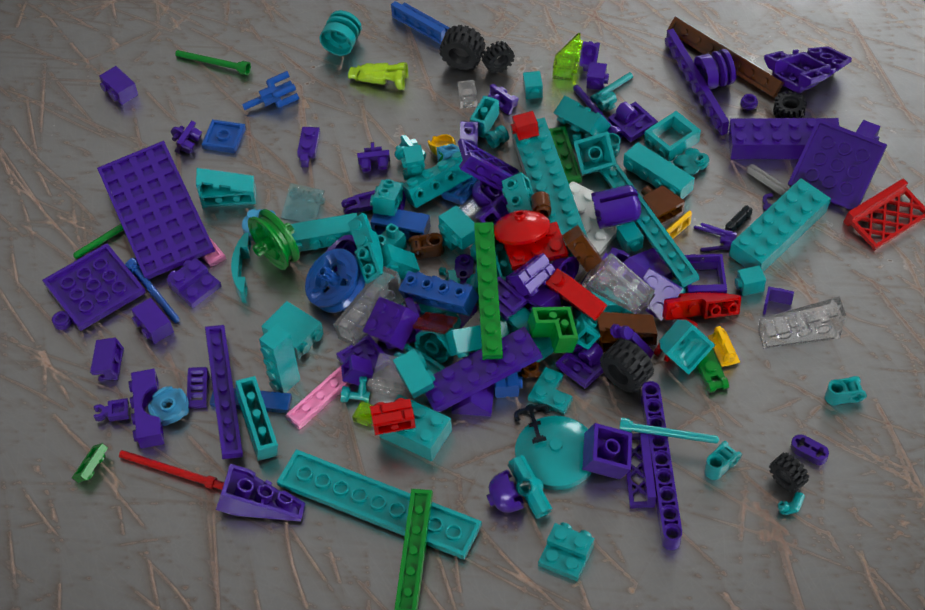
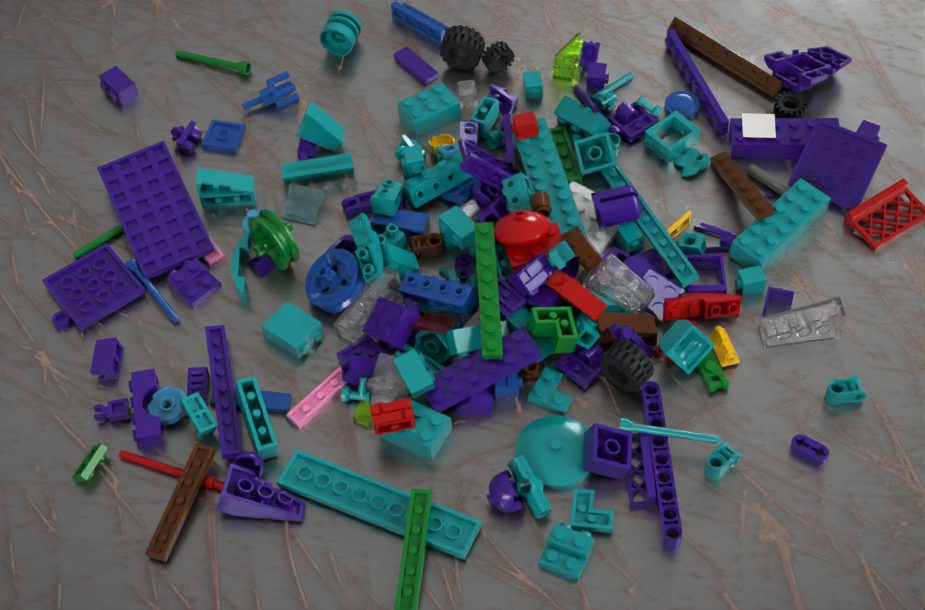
(152, 321): dark purple piece -> none
(180, 502): none -> reddish brown plate
(199, 414): none -> teal hinge
(250, 461): none -> dark purple hair
(261, 265): none -> dark purple slope
(279, 359): teal brick -> none
(317, 167): none -> teal fence
(320, 128): none -> teal slope
(321, 232): teal brick -> none
(373, 155): dark purple hips -> none
(380, 73): lime piece -> none
(416, 65): none -> dark purple tile
(429, 109): none -> teal brick
(507, 141): none -> dark purple plate
(530, 409): black piece -> none
(560, 254): none -> teal bracket
(585, 517): none -> teal plate
(654, 110): none -> teal piece
(658, 170): teal brick -> none
(663, 203): reddish brown torso -> none
(683, 102): none -> blue piece
(692, 243): none -> teal brick
(716, 68): dark purple wheel -> none
(739, 218): black axle -> none
(742, 186): none -> reddish brown plate
(749, 102): dark purple plate -> none
(758, 125): none -> white sticker
(788, 508): teal arm -> none
(789, 472): black tyre -> none

